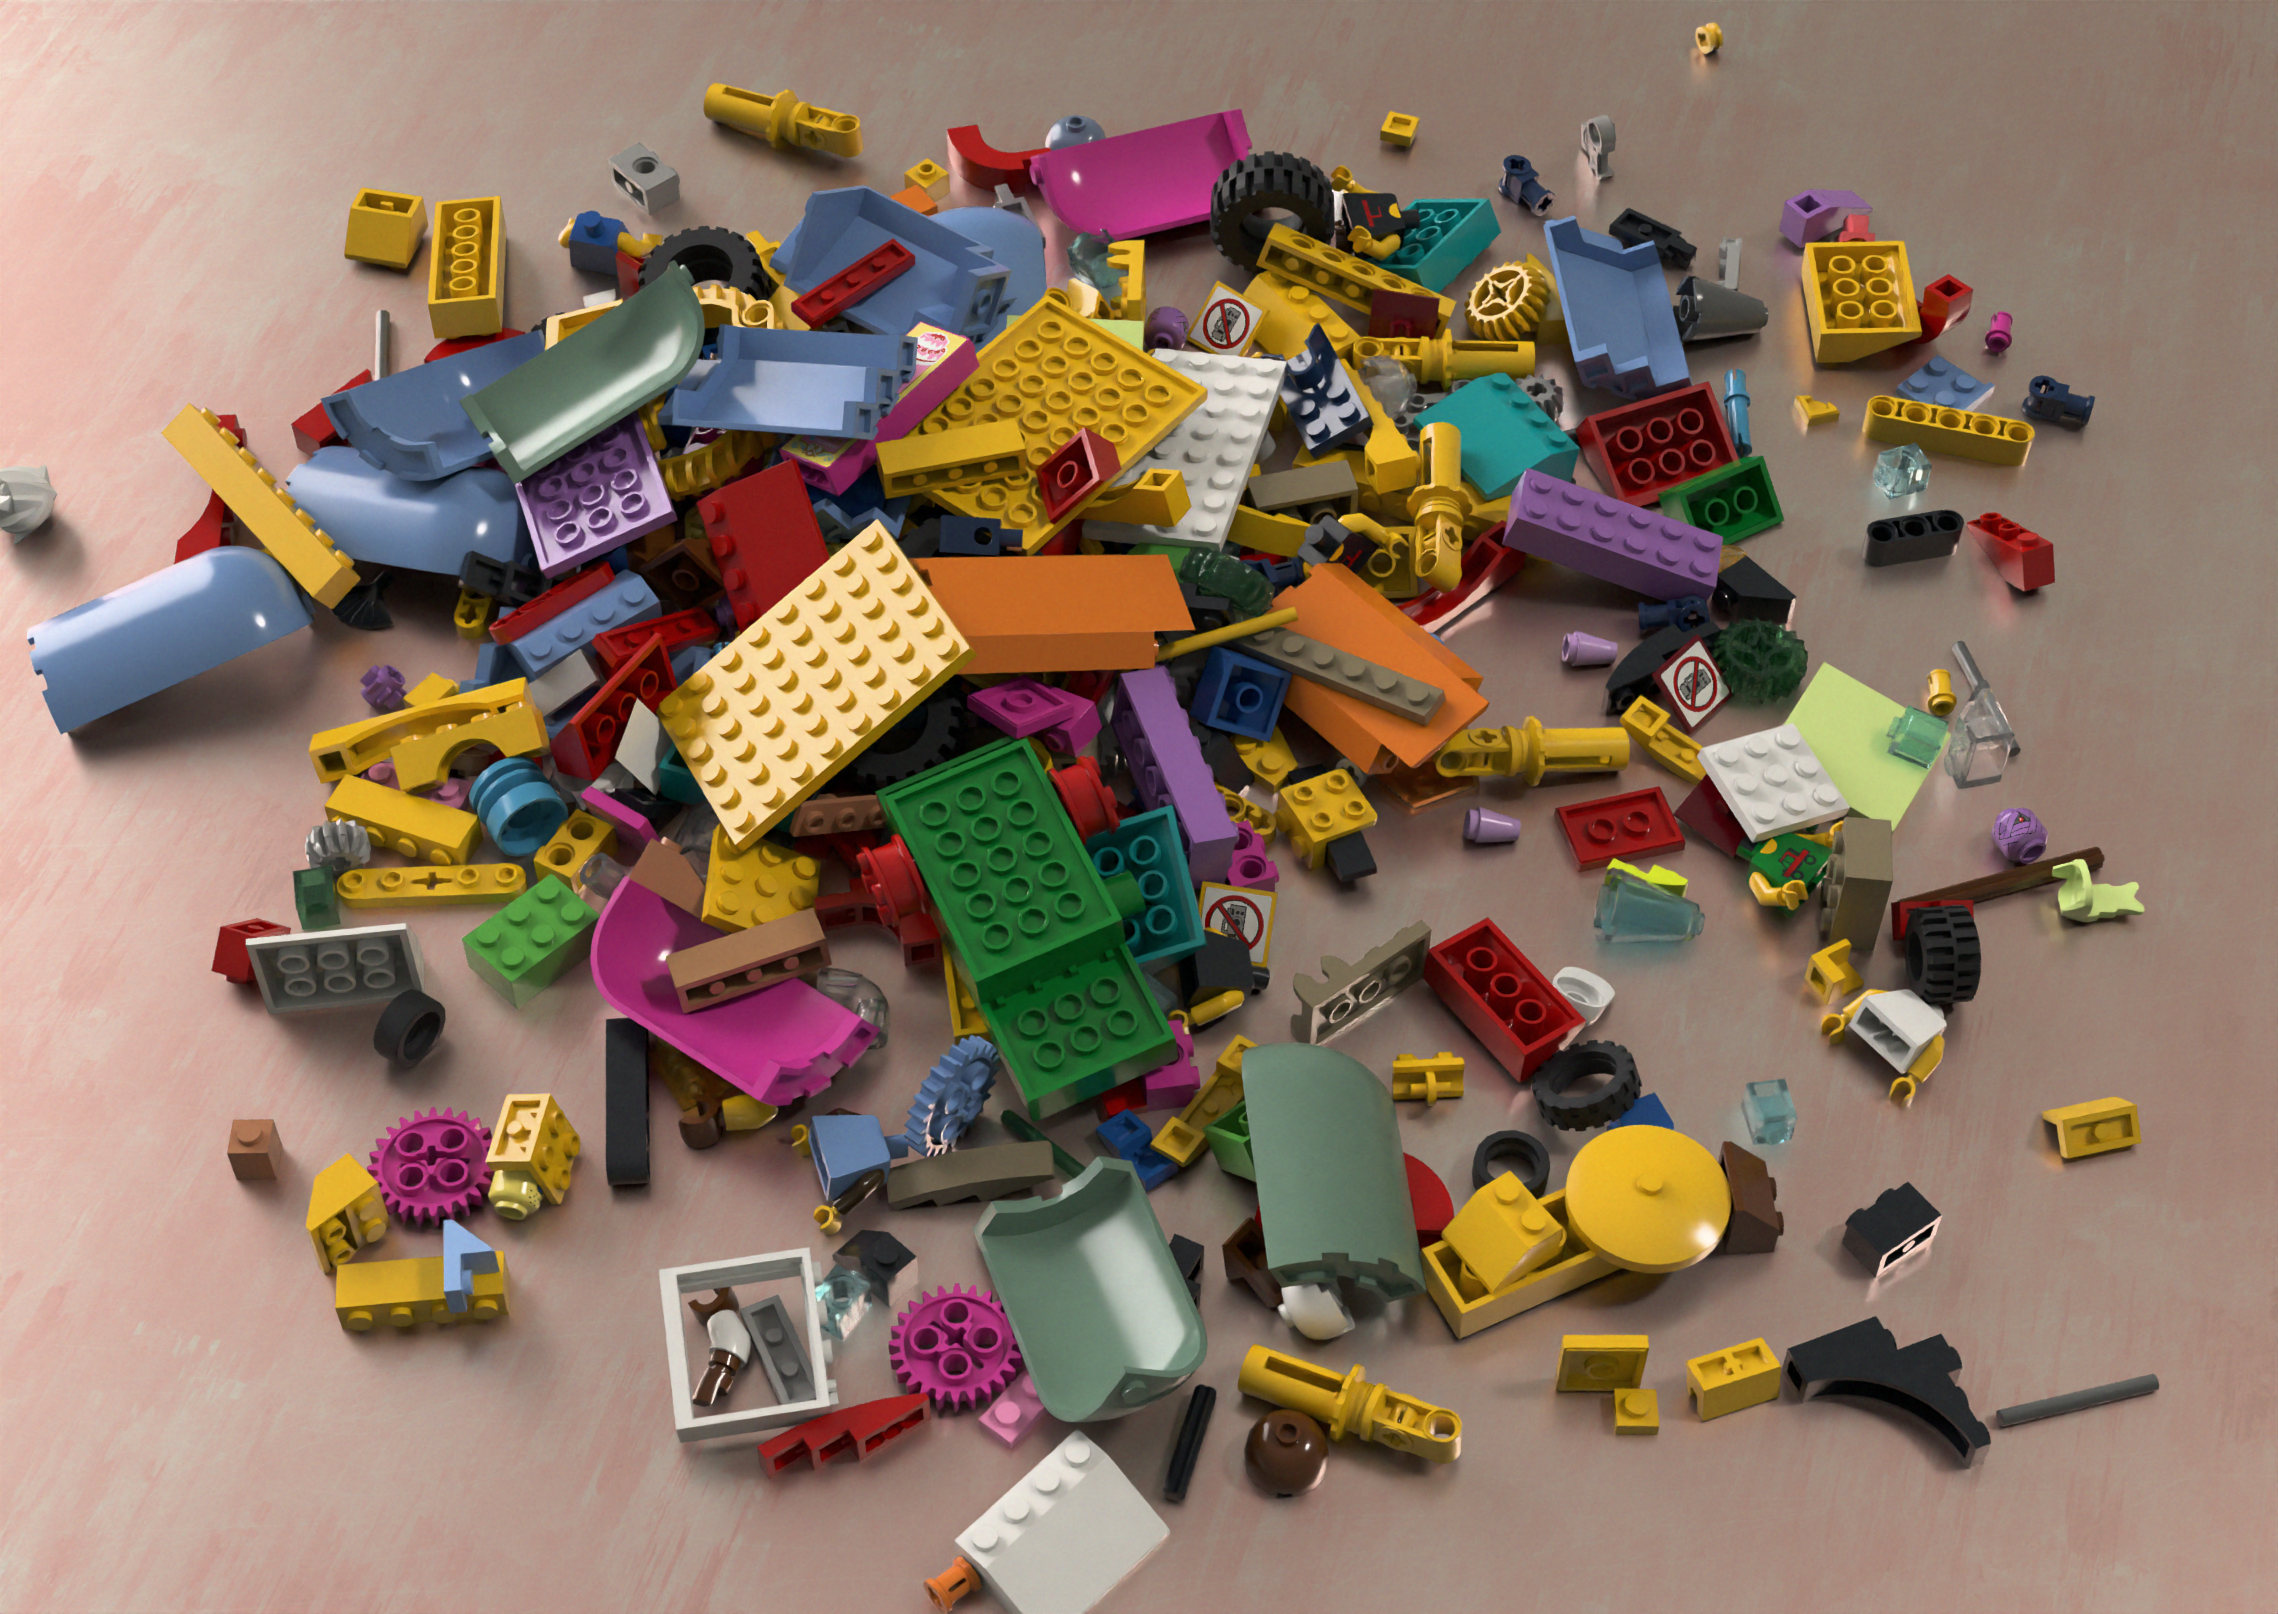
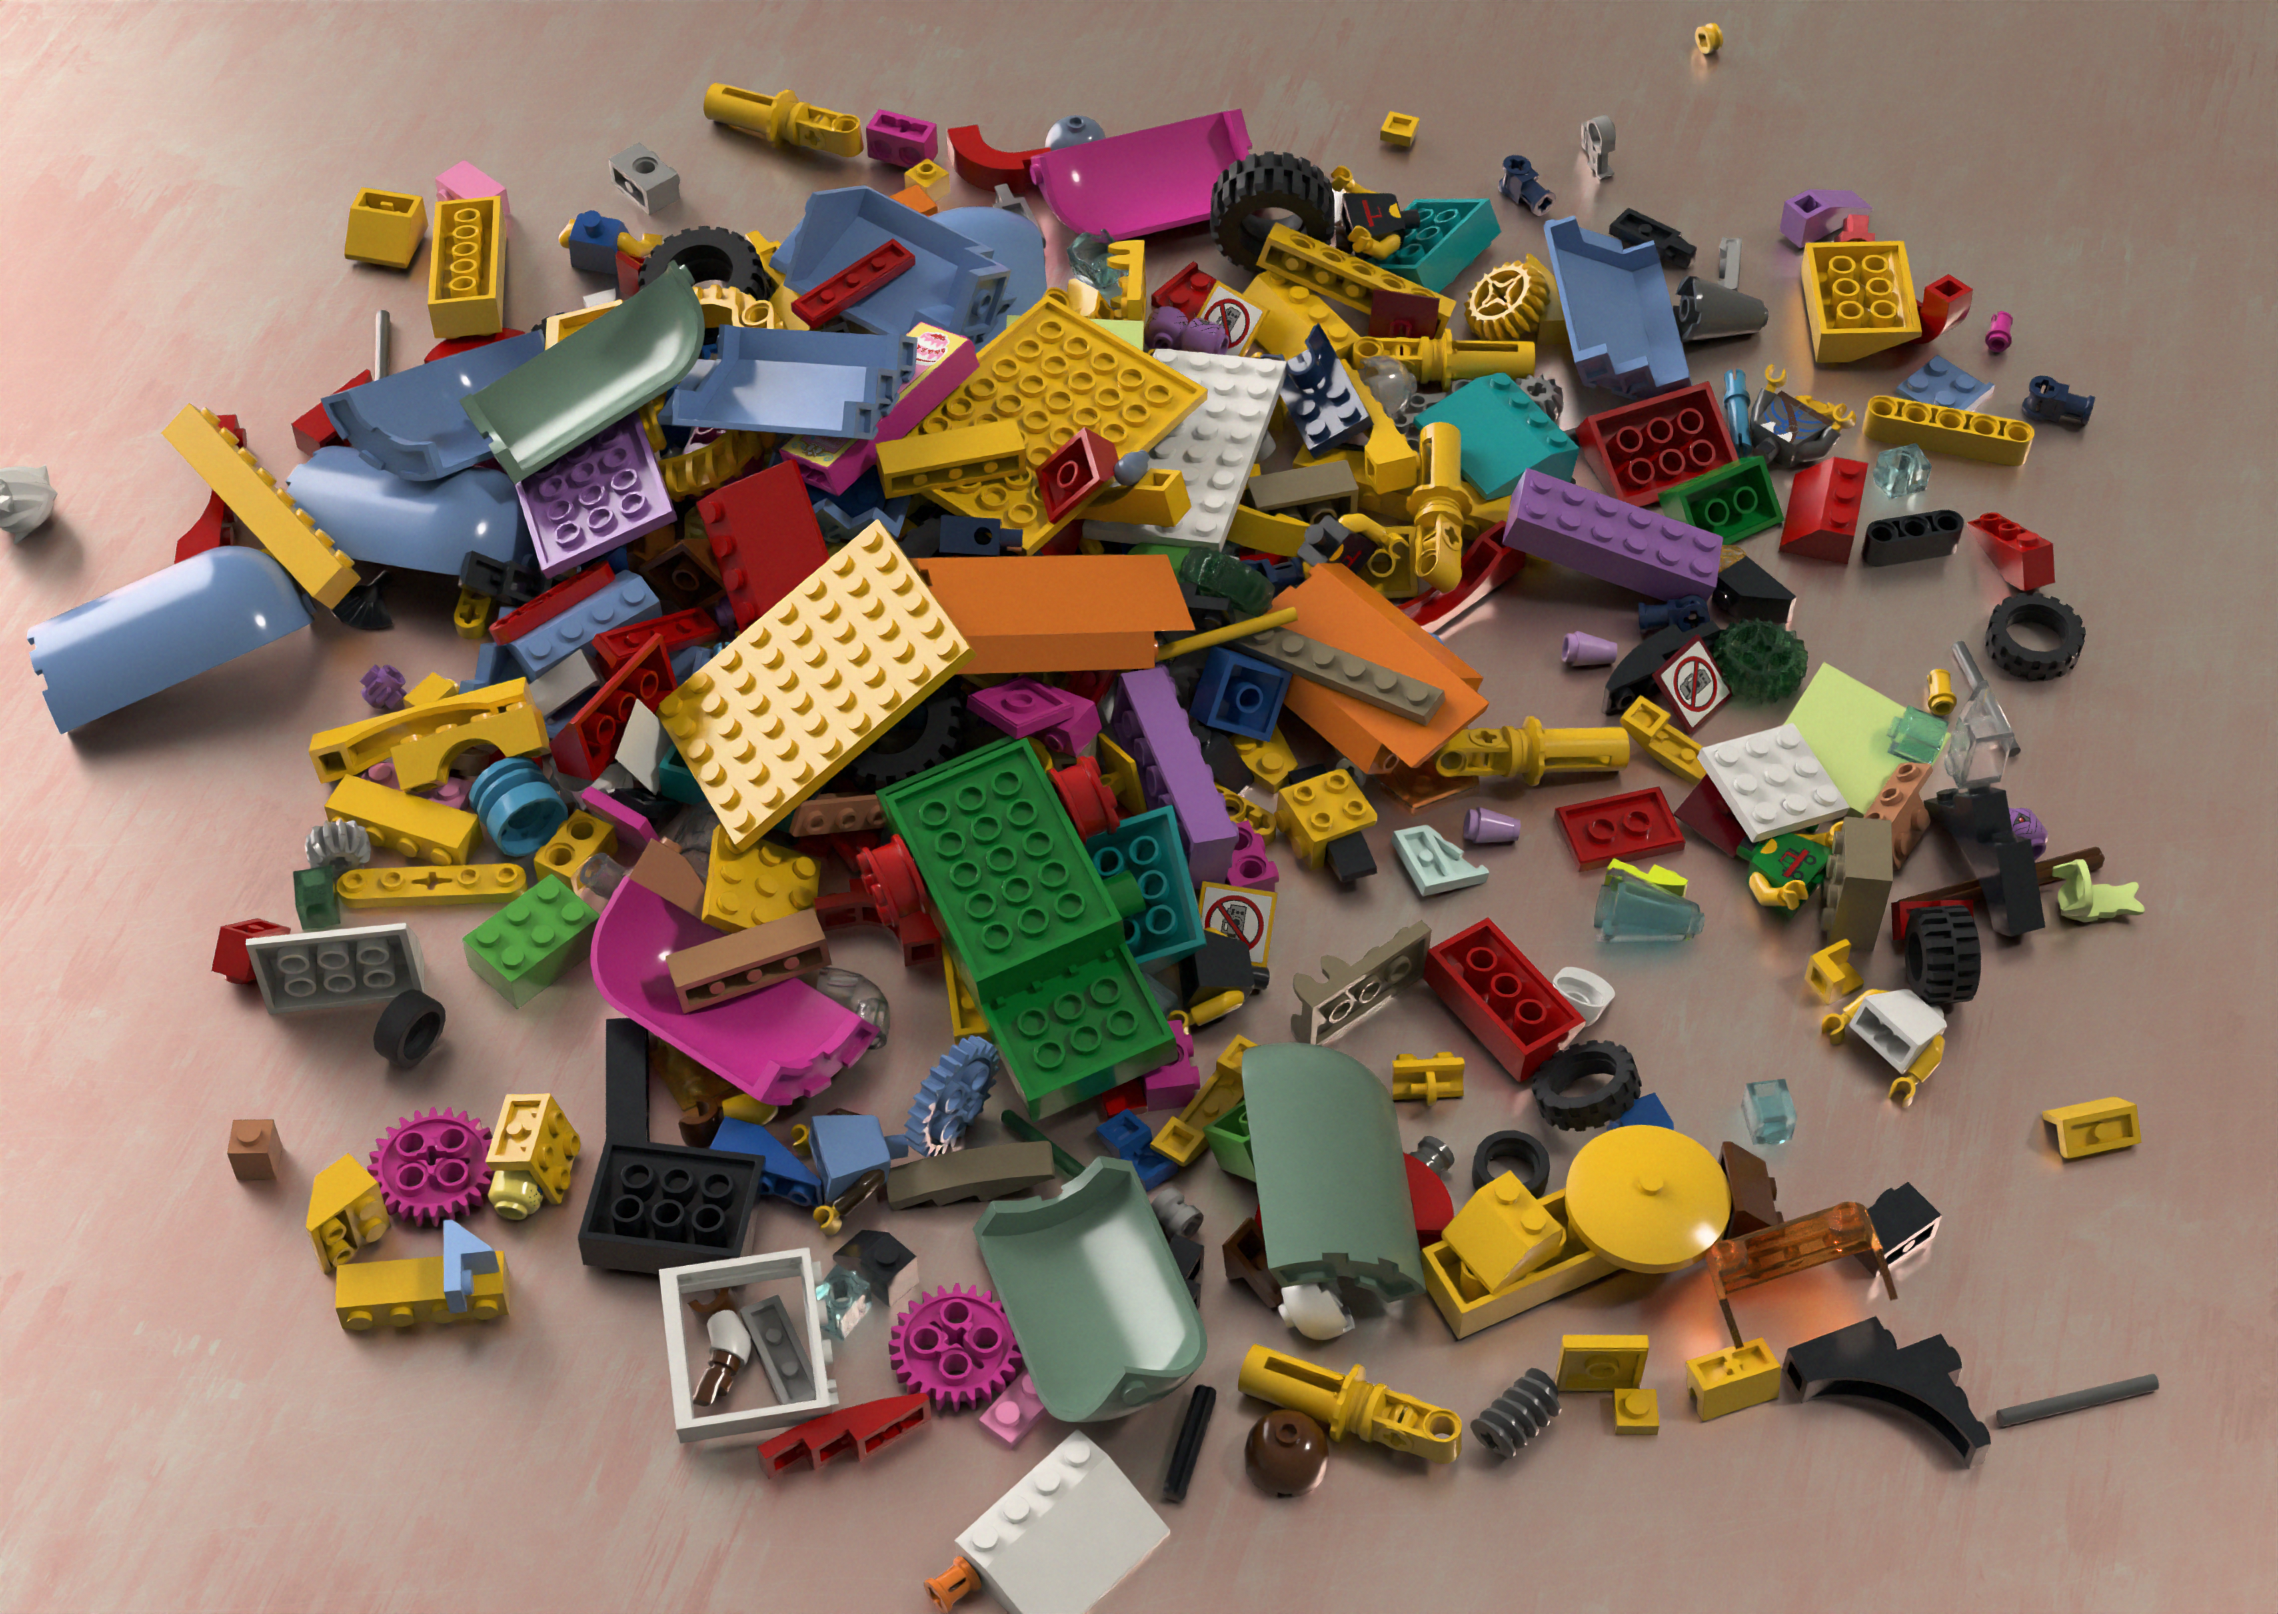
(468, 182): none -> bright pink brick
(670, 1206): none -> black slope
(783, 1171): none -> blue slope
(901, 139): none -> dark pink brick
(1122, 776): none -> yellow piece
(1131, 468): none -> sand blue cylinder
(1176, 1215): none -> light grey wheel
(1185, 291): none -> red piece
(1204, 337): none -> medium lavender head
(1434, 862): none -> light aqua wing
(1434, 1154): none -> dark grey wheel
(1518, 1413): none -> dark grey piece
(1790, 429): none -> dark grey torso
(1793, 1248): none -> clear orange windscreen
(1824, 510): none -> red slope
(1903, 806): none -> nougat bracket
(1998, 855): none -> black arch
(2026, 661): none -> black tyre

